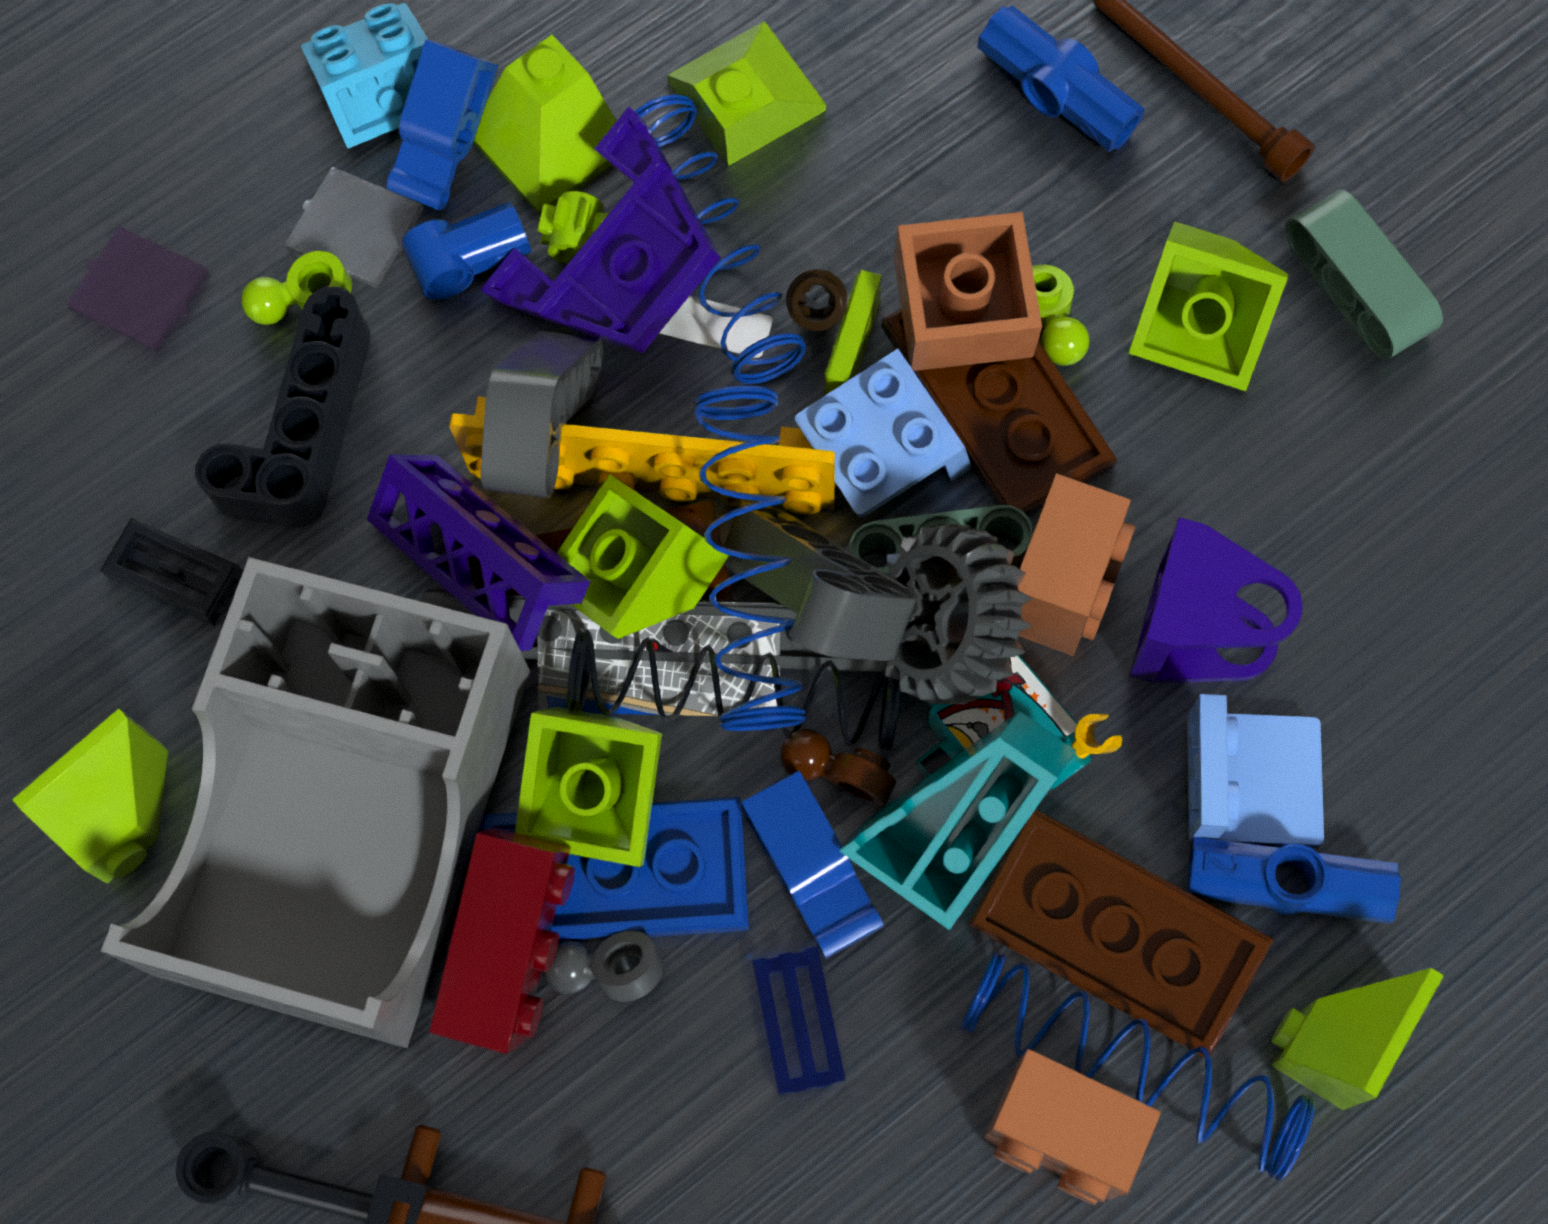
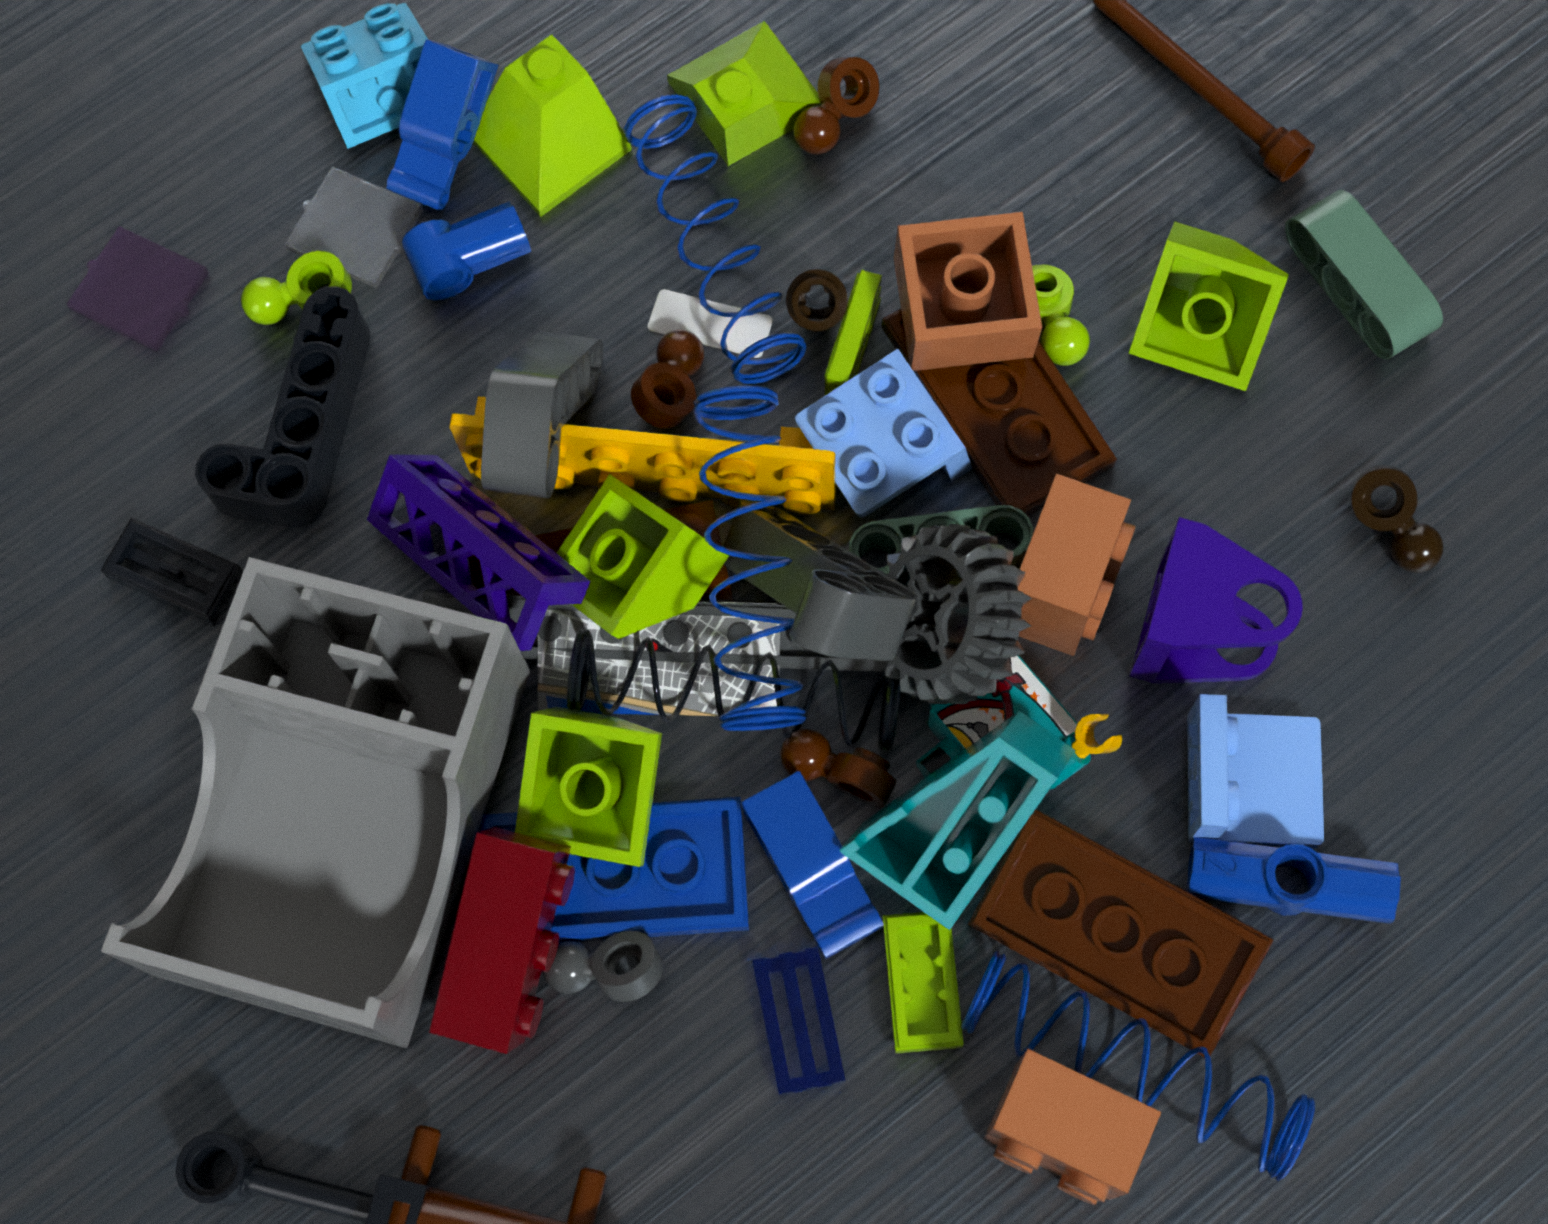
(102, 798): lime slope -> none
(569, 224): lime gear -> none
(633, 265): dark purple wing -> none
(664, 390): none -> reddish brown plate
(819, 127): none -> reddish brown plate
(922, 983): none -> lime plate
(1060, 78): blue piece -> none
(1352, 1038): lime slope -> none
(1414, 545): none -> dark brown plate

